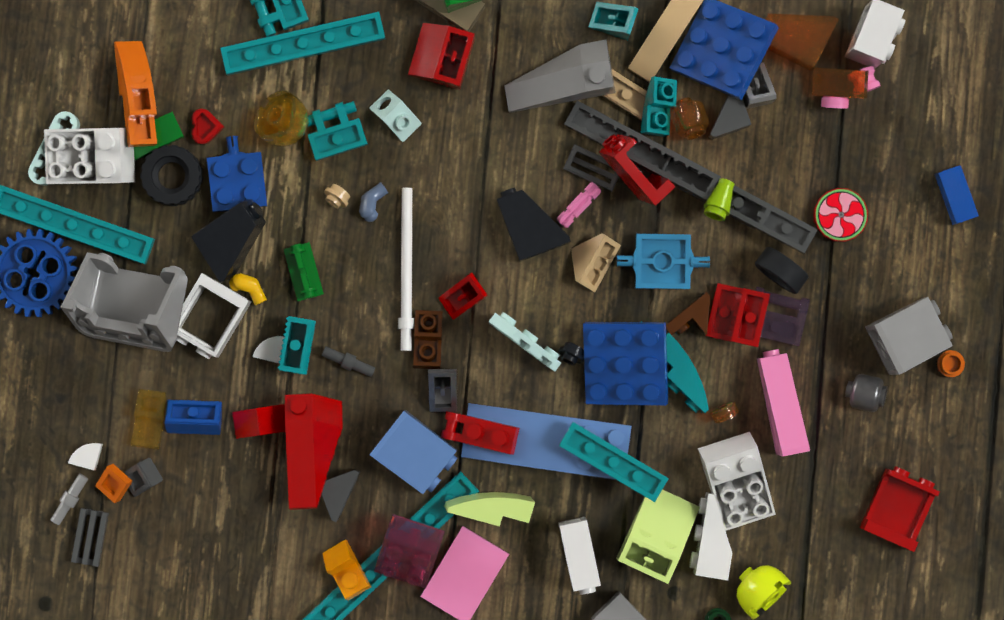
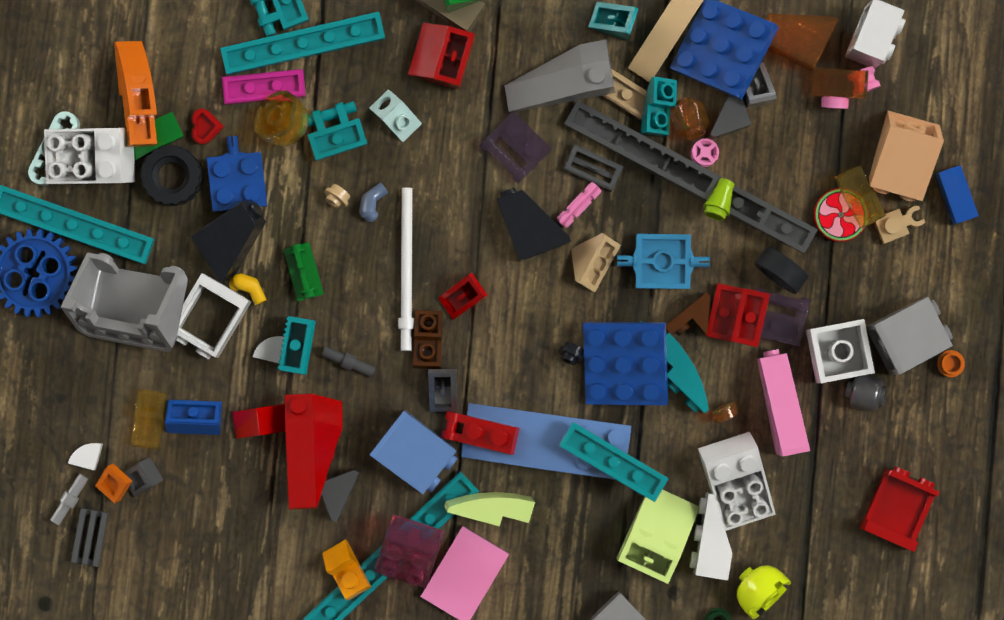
(260, 86): none -> dark pink tile
(522, 141): none -> clear purple plate
(525, 340): light aqua plate -> none
(579, 555): white window -> none
(646, 189): red panel -> none
(708, 149): none -> bright pink wheel
(840, 351): none -> white brick
(859, 196): none -> clear yellow slope
(895, 225): none -> tan plate
(905, 156): none -> light nougat slope

